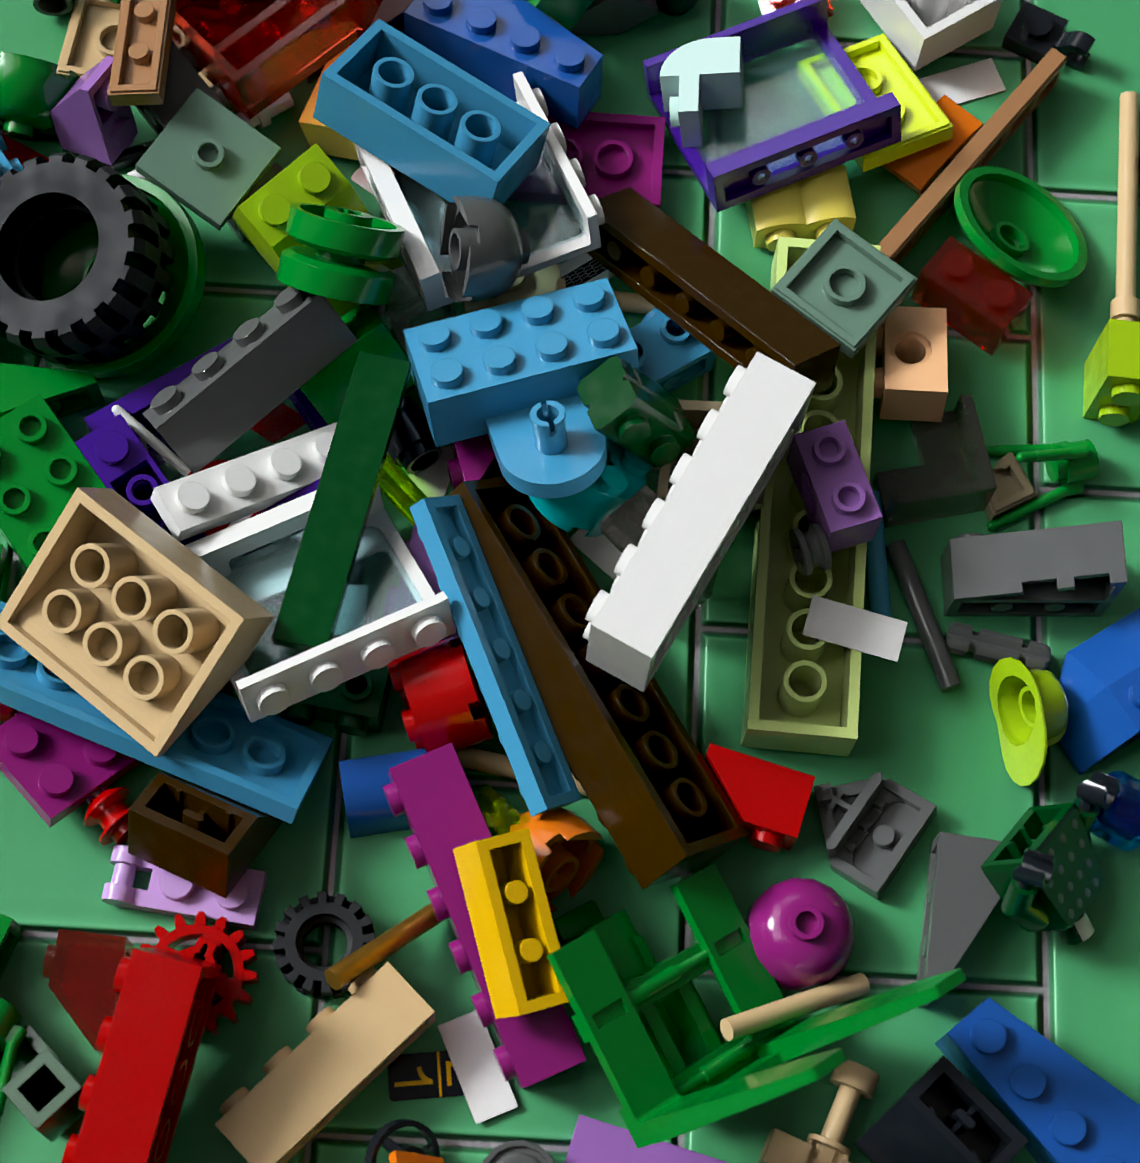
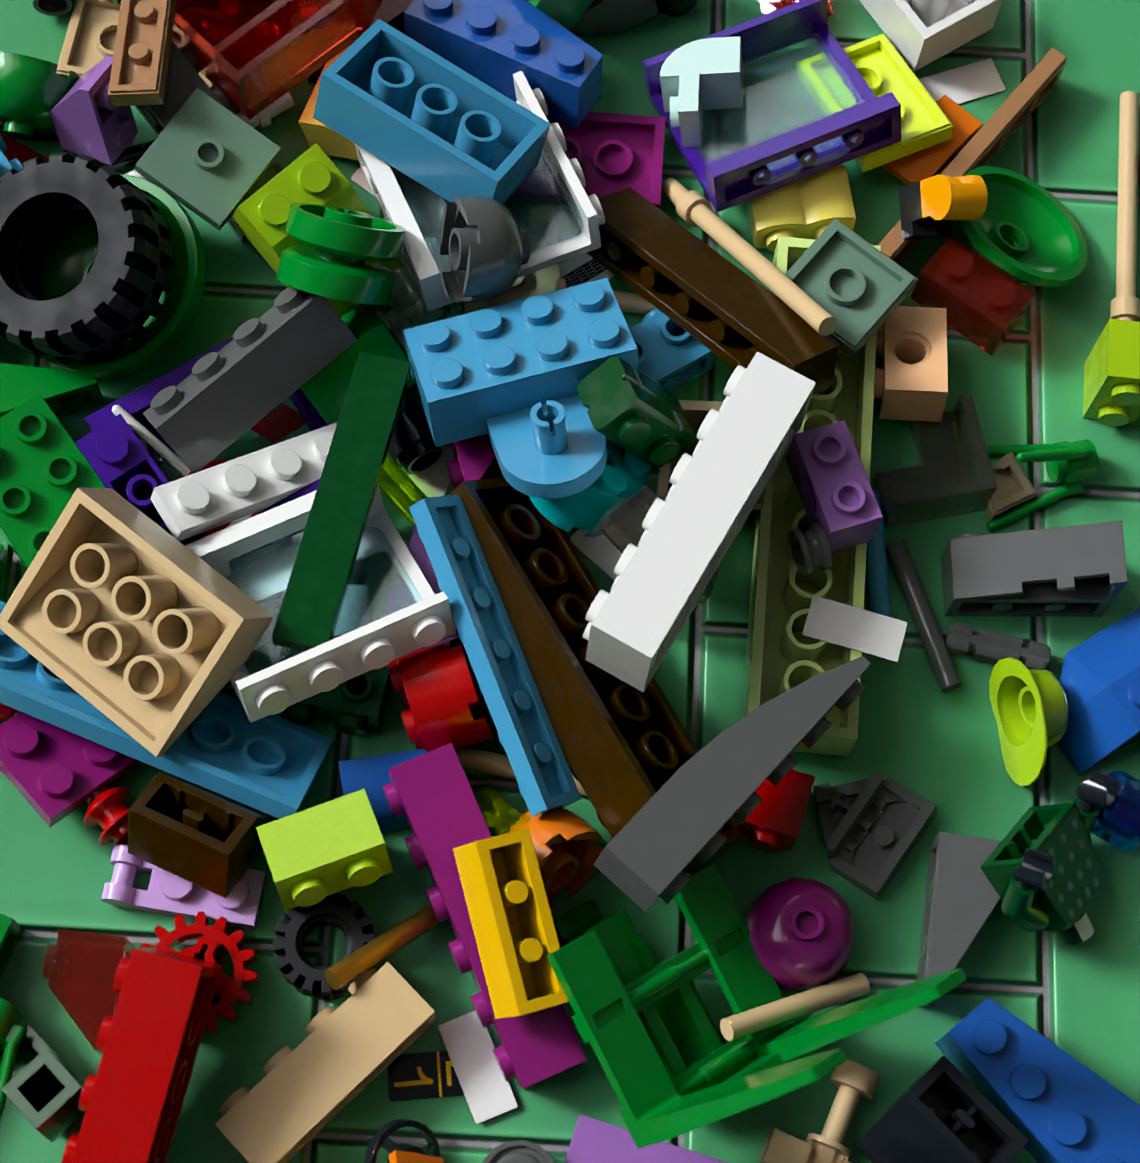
(325, 850): none -> lime slope
(698, 212): none -> tan bar
(721, 784): none -> dark grey slope
(937, 201): none -> light orange leg
(1038, 30): black plate -> none

